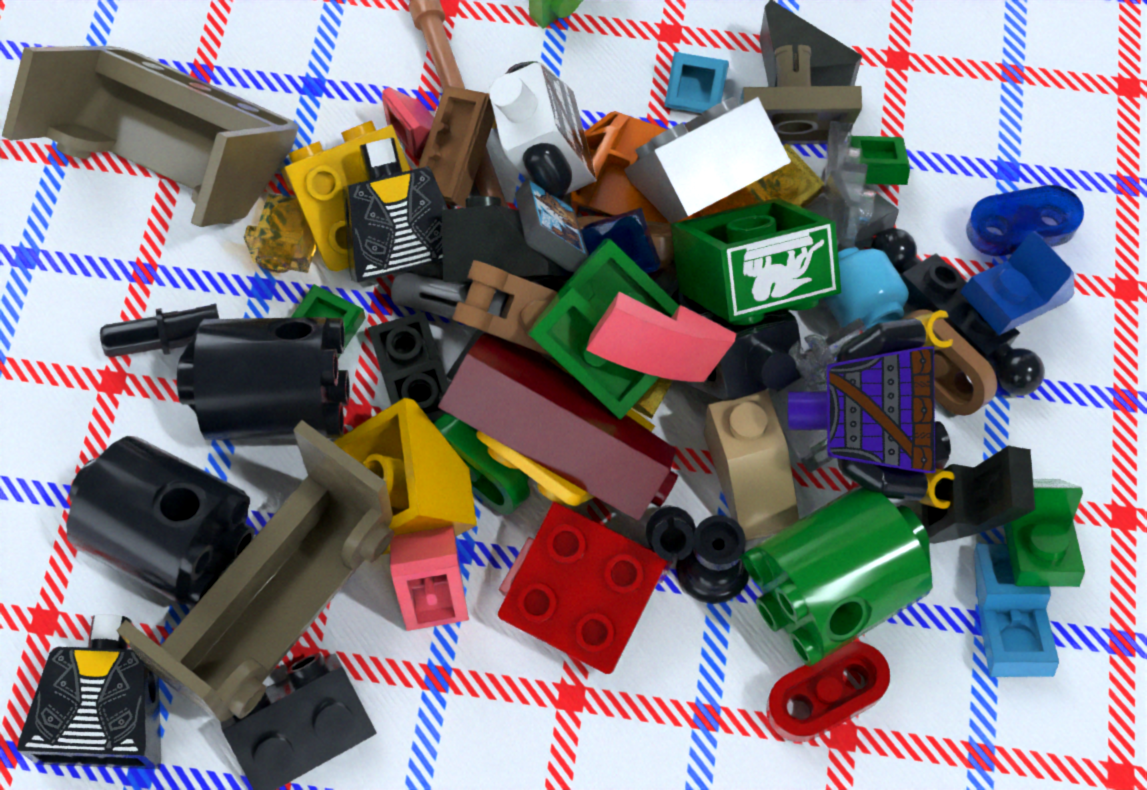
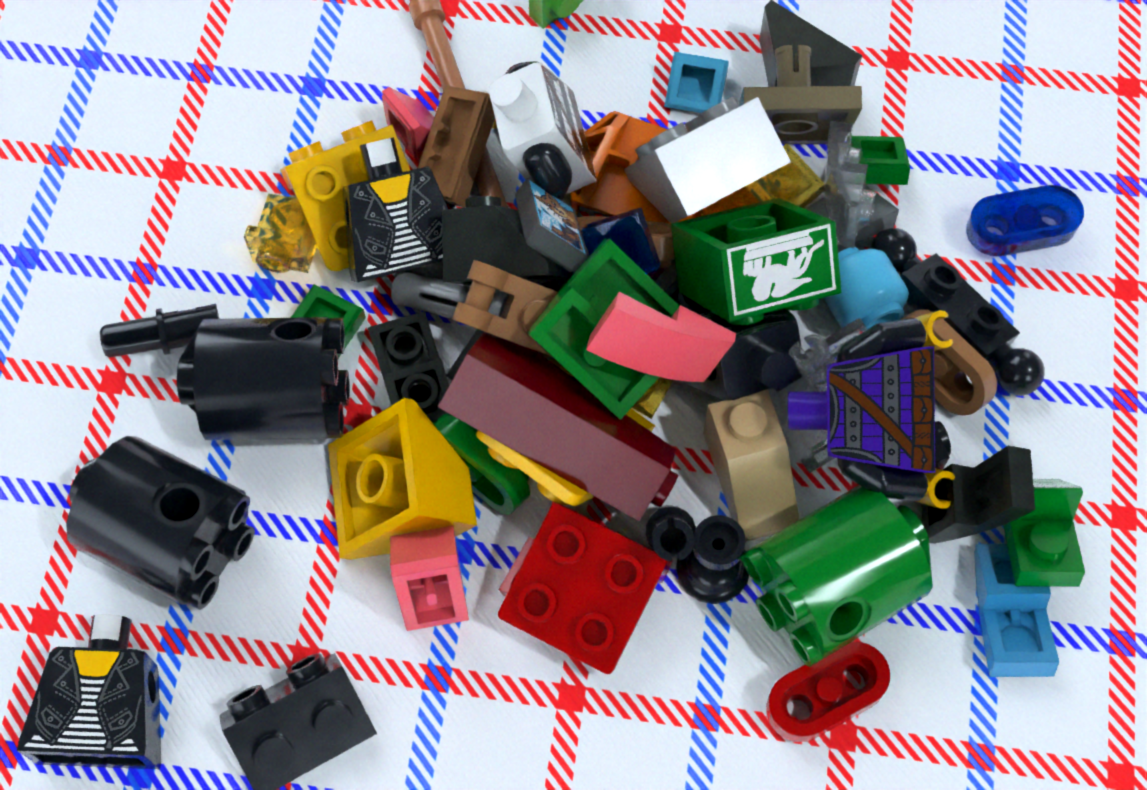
(152, 117): dark tan windscreen -> none
(274, 584): dark tan windscreen -> none
(1021, 287): blue slope -> none

